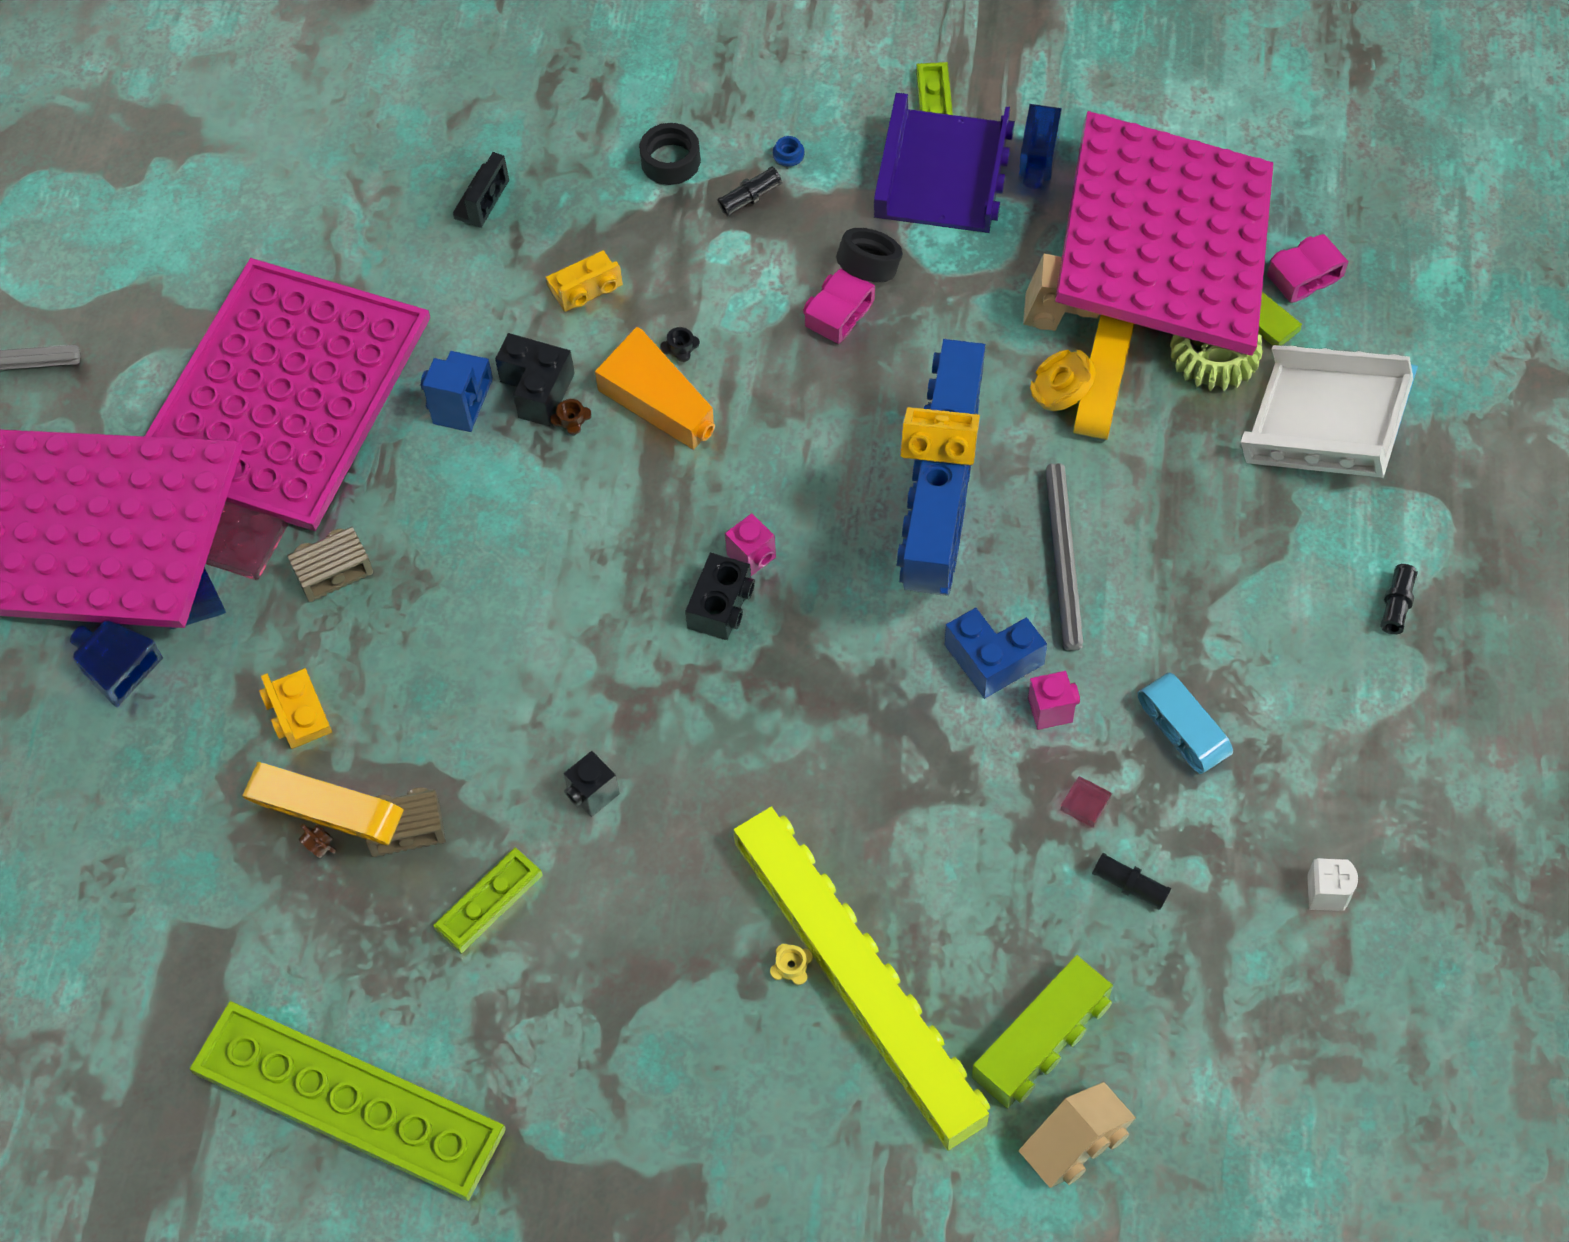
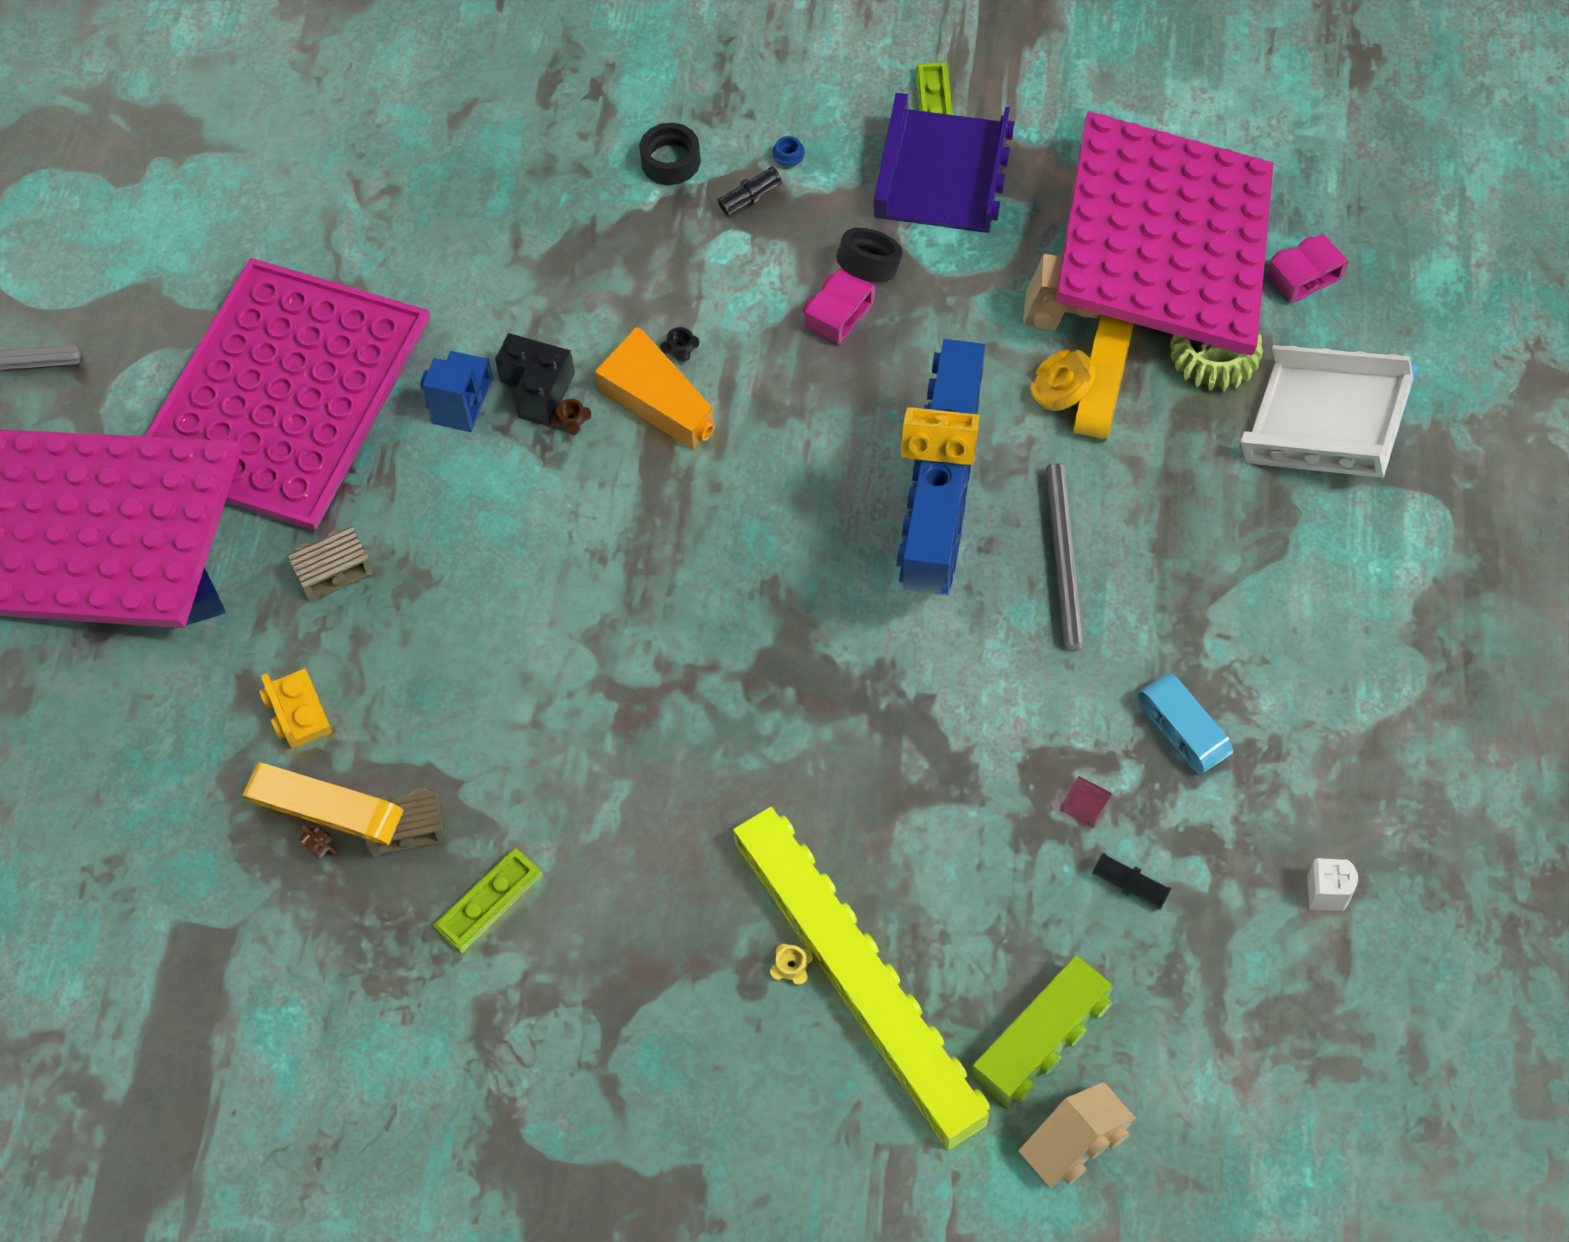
(114, 658): clear blue torso -> none
(245, 540): clear pink plate -> none
(349, 1100): lime plate -> none
(483, 191): black bracket -> none
(585, 280): yellow bracket -> none
(591, 784): black brick -> none
(713, 595): black brick -> none
(751, 543): dark pink brick -> none
(993, 658): blue brick -> none
(1039, 151): clear blue torso -> none
(1052, 699): dark pink brick -> none
(1275, 323): lime tile -> none
(1399, 599): black pin -> none

